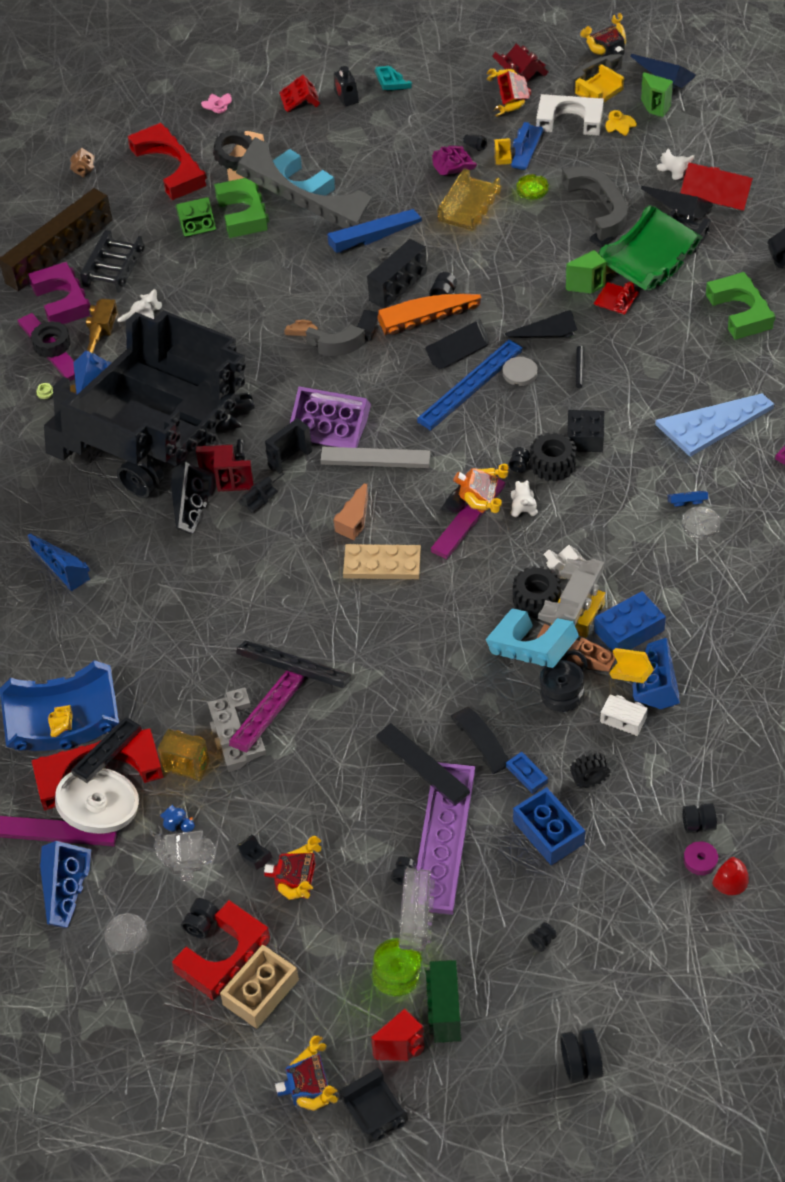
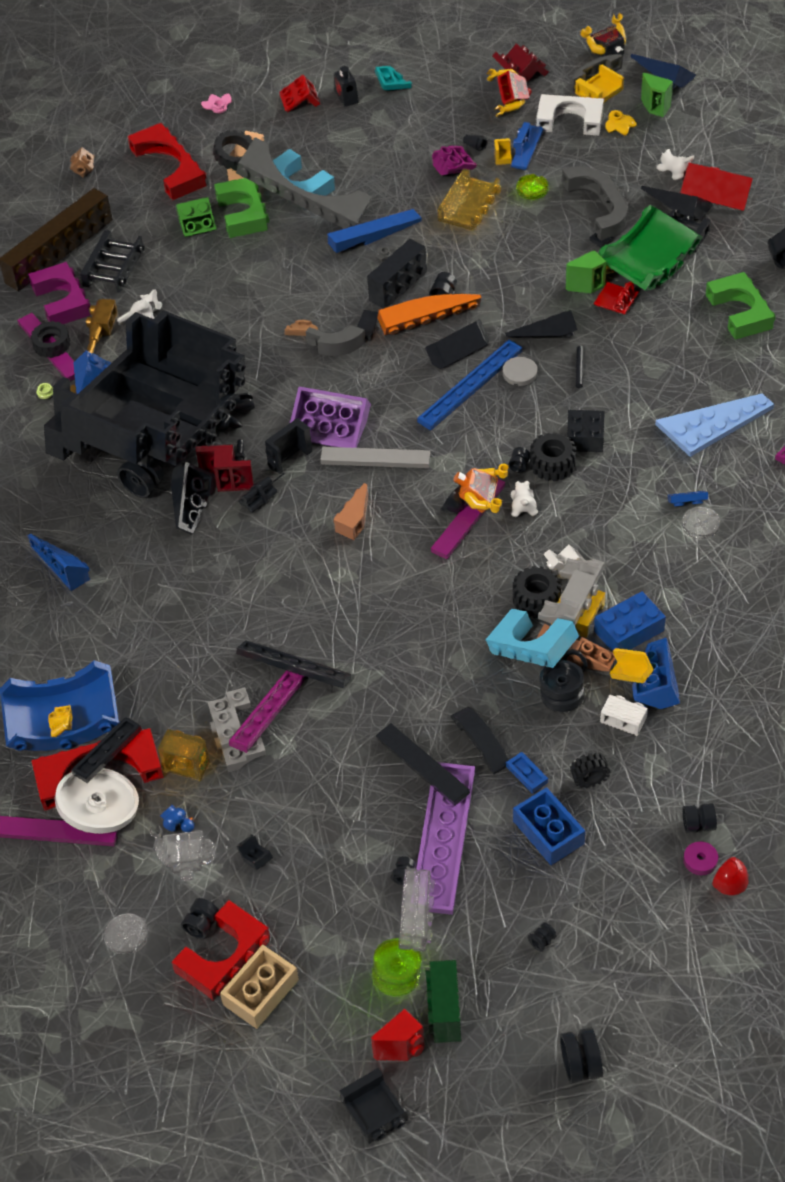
(62, 876): blue wedge -> none
(295, 870): torso -> none
(307, 1079): torso -> none
(382, 561): tan plate -> none

